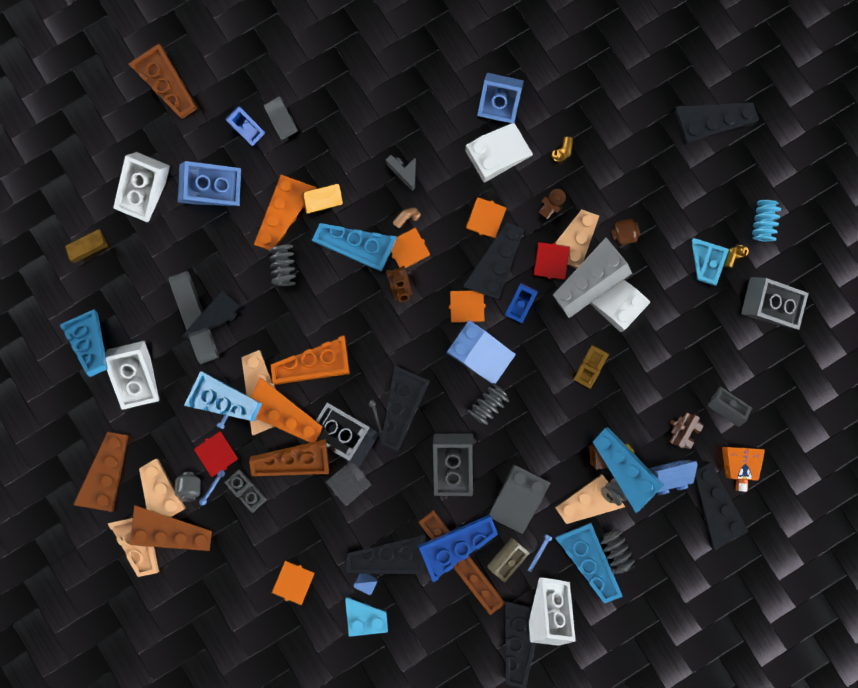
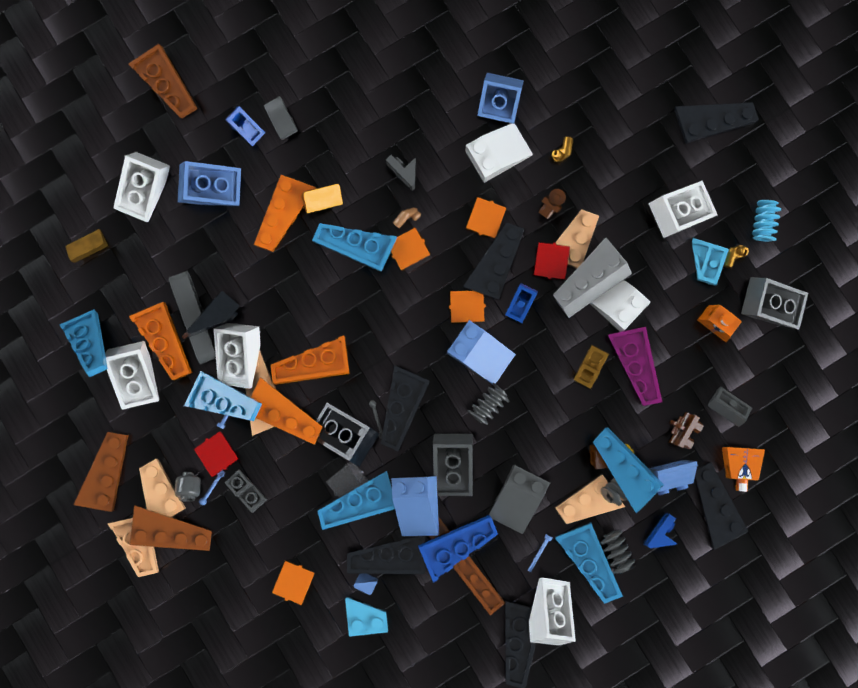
(163, 339): none -> orange wing
(236, 353): none -> white slope
(281, 265): dark grey piece -> none
(296, 460): dark orange wing -> none
(365, 501): none -> dark azure wing
(399, 284): reddish brown hips -> none
(416, 505): none -> medium blue slope
(508, 559): dark tan slope -> none
(626, 231): reddish brown head -> none
(637, 359): none -> magenta wing
(657, 537): none -> blue slope
(682, 209): none -> white slope
(720, 321): none -> orange torso

